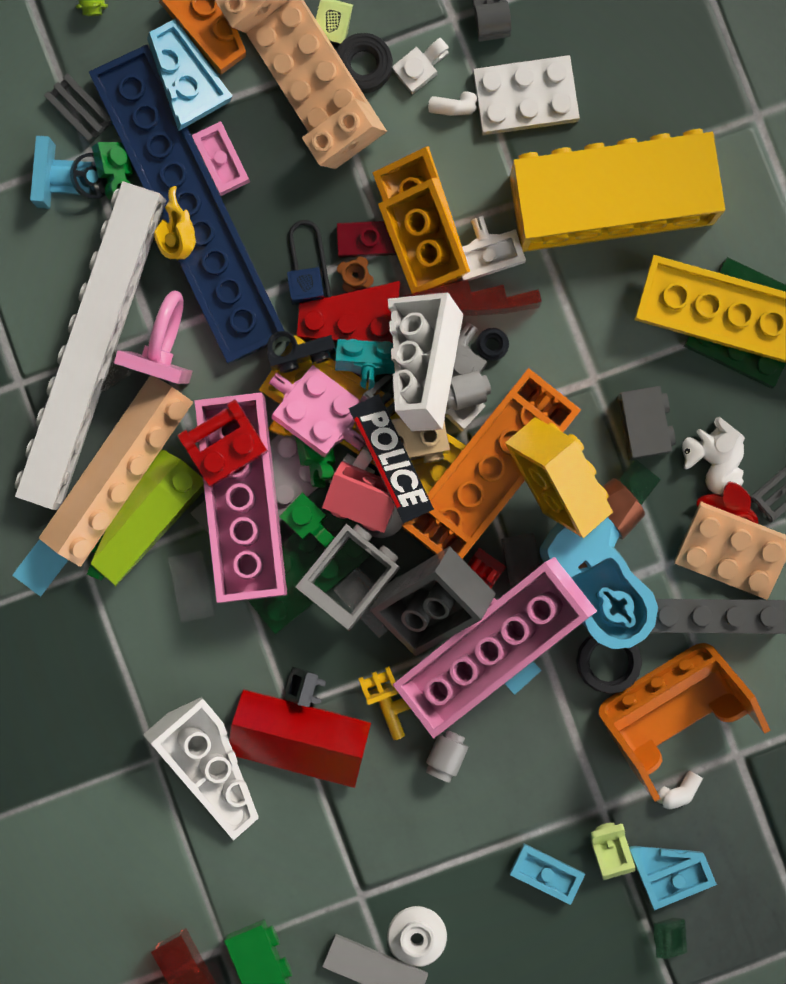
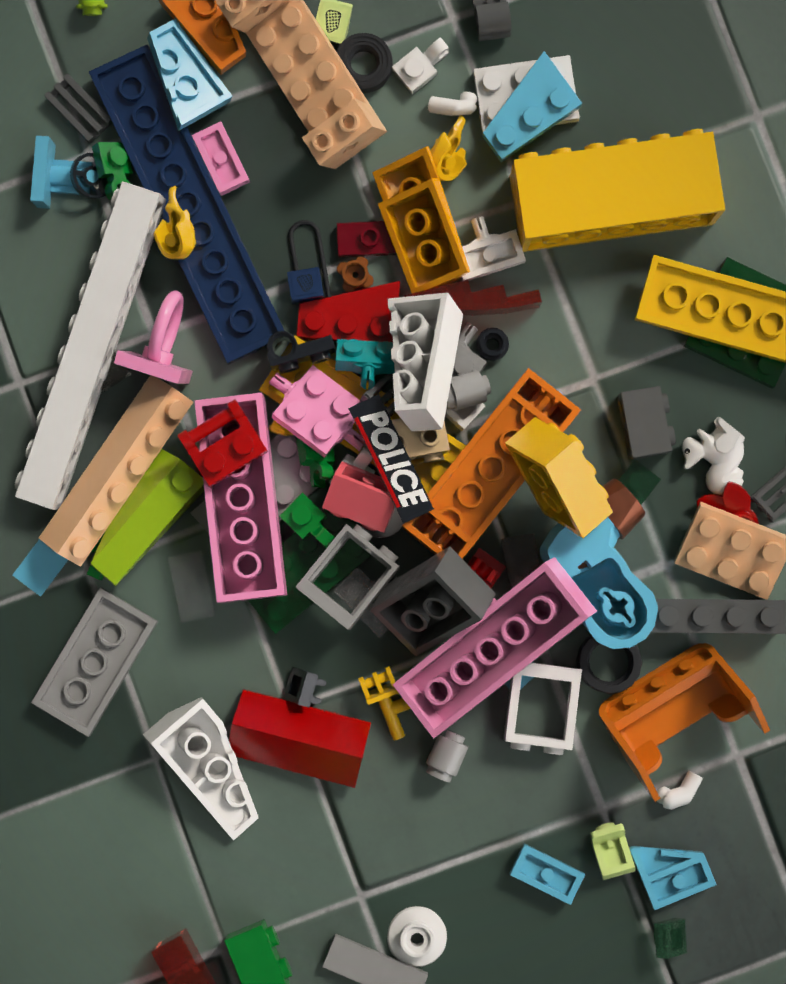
(94, 662): none -> light grey plate
(446, 159): none -> yellow piece
(532, 109): none -> medium azure wing
(551, 745): none -> white window

